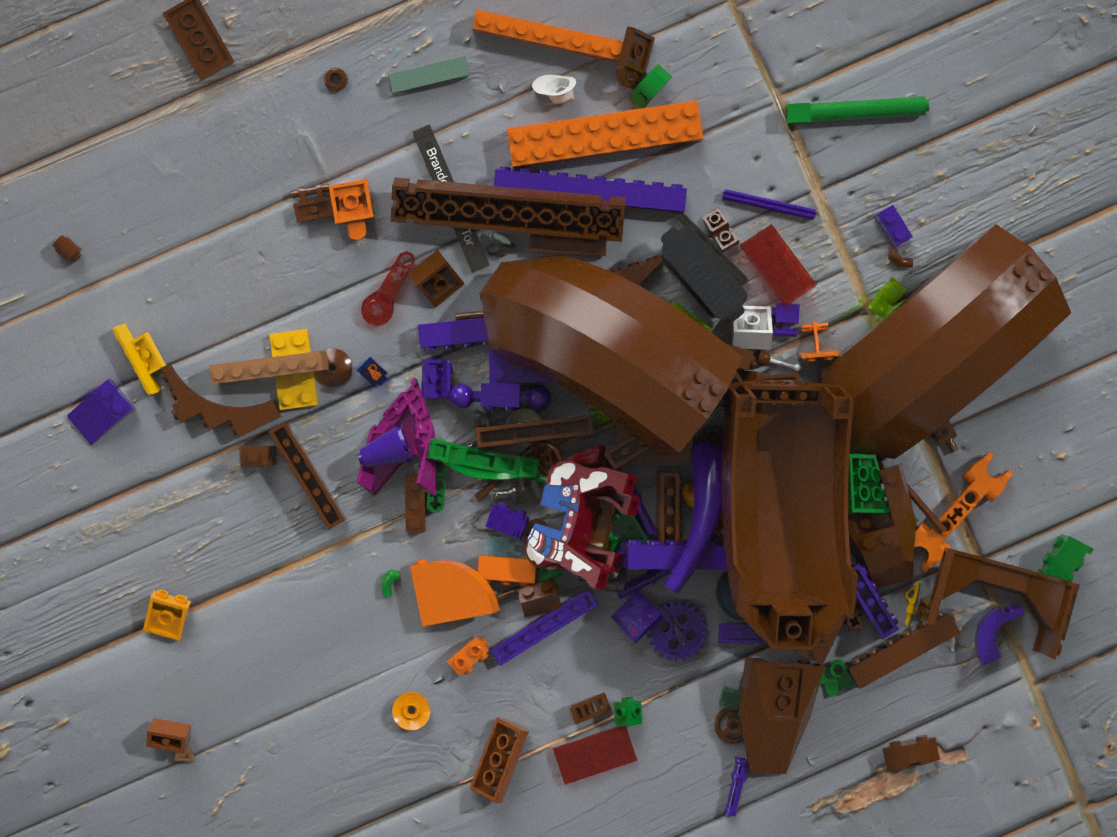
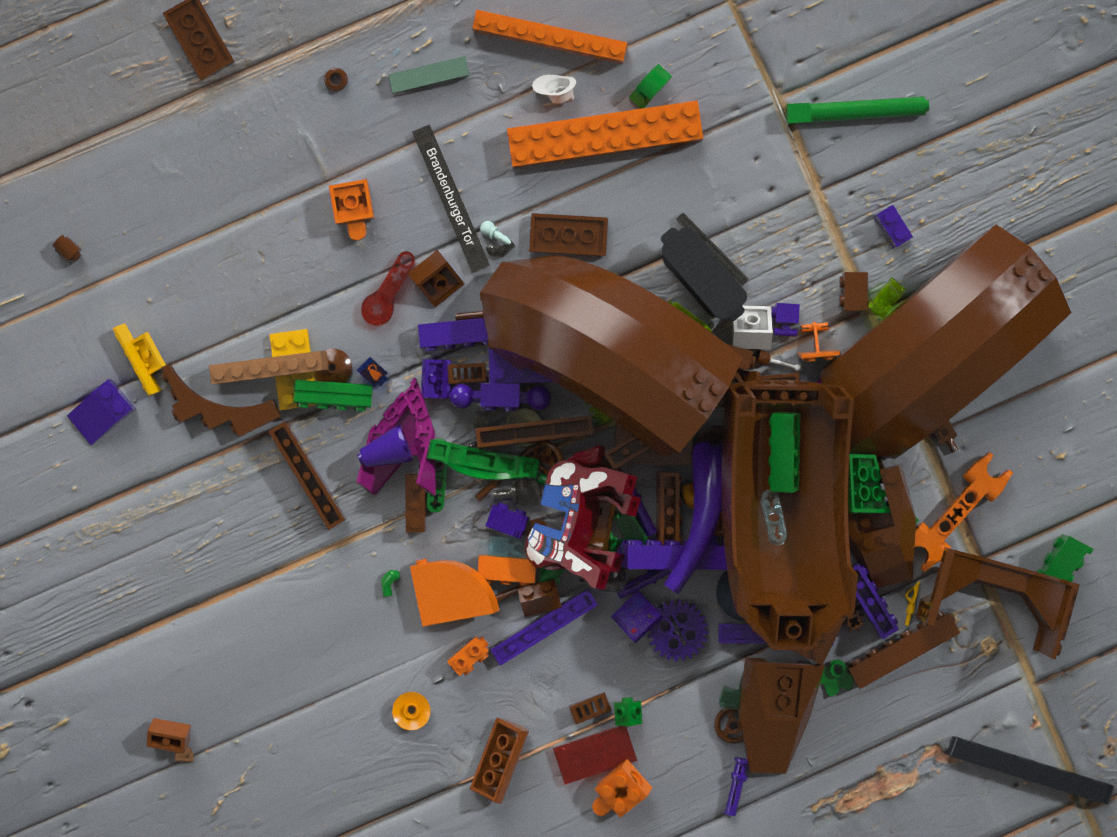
(166, 614): light orange plate -> none
(257, 455): reddish brown torso -> none
(315, 208): reddish brown plate -> none
(333, 394): none -> green brick
(481, 373): none -> reddish brown slope
(507, 209): reddish brown brick -> none
(620, 790): none -> orange brick
(634, 57): reddish brown tile -> none
(637, 193): dark purple brick -> none
(638, 272): reddish brown slope -> none
(721, 230): reddish brown slope -> none
(769, 204): dark purple axle -> none
(771, 531): none -> clear light blue beam
(778, 265): clear red plate -> none
(784, 452): none -> green brick
(854, 291): none -> reddish brown brick
(897, 260): reddish brown arm -> none
(910, 753): reddish brown brick -> none
(925, 509): reddish brown bar -> none
(987, 628): dark purple arch -> none
(1030, 770): none -> black beam

